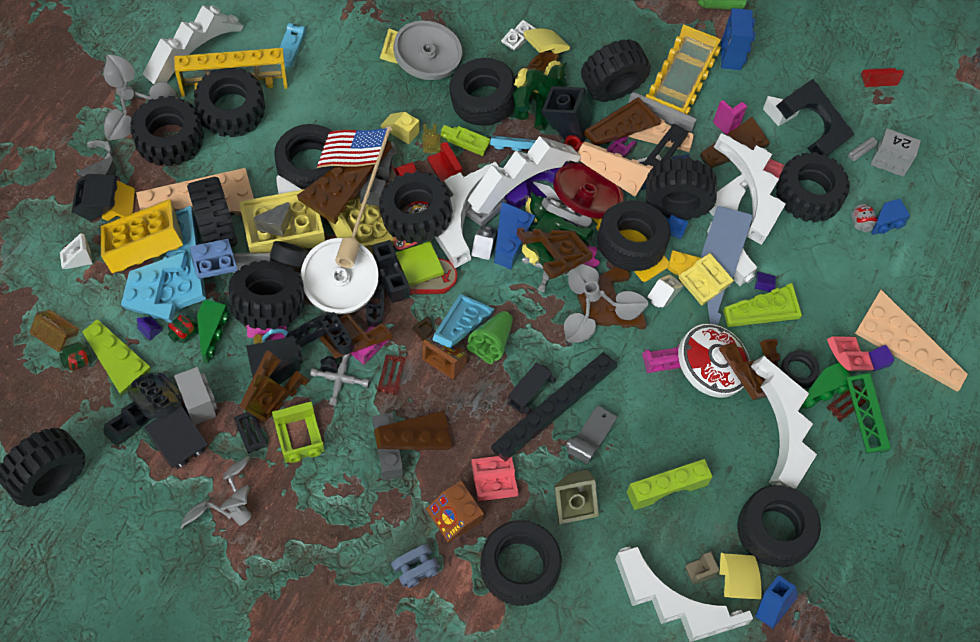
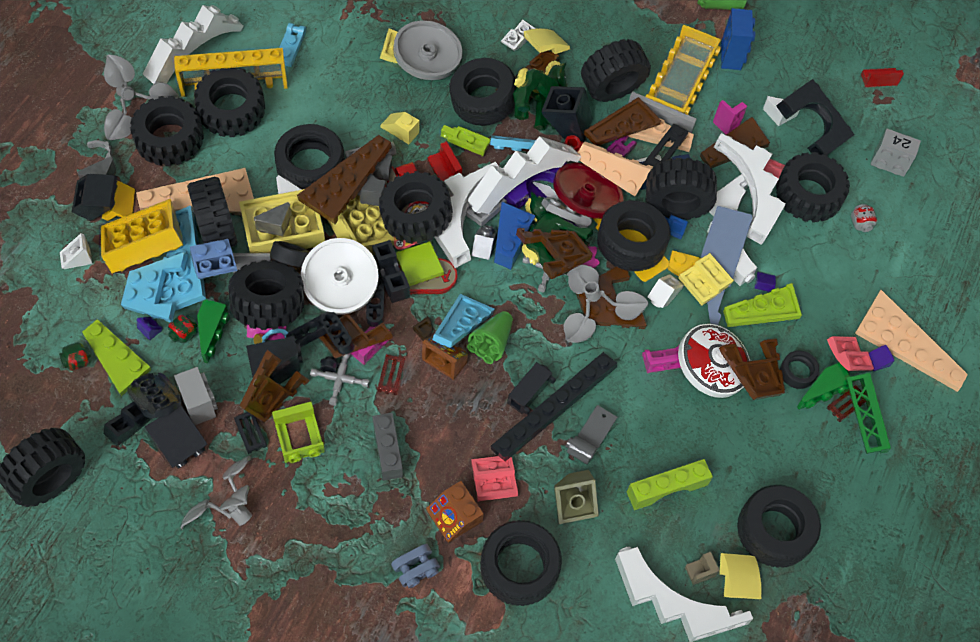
(52, 329): clear orange panel -> none
(354, 149): flag -> none
(418, 433): reddish brown wing -> none
(430, 140): clear yellow plate -> none
(776, 601): blue slope -> none
(786, 400): white arch -> none
(862, 149): light grey axle -> none
(891, 216): blue slope -> none

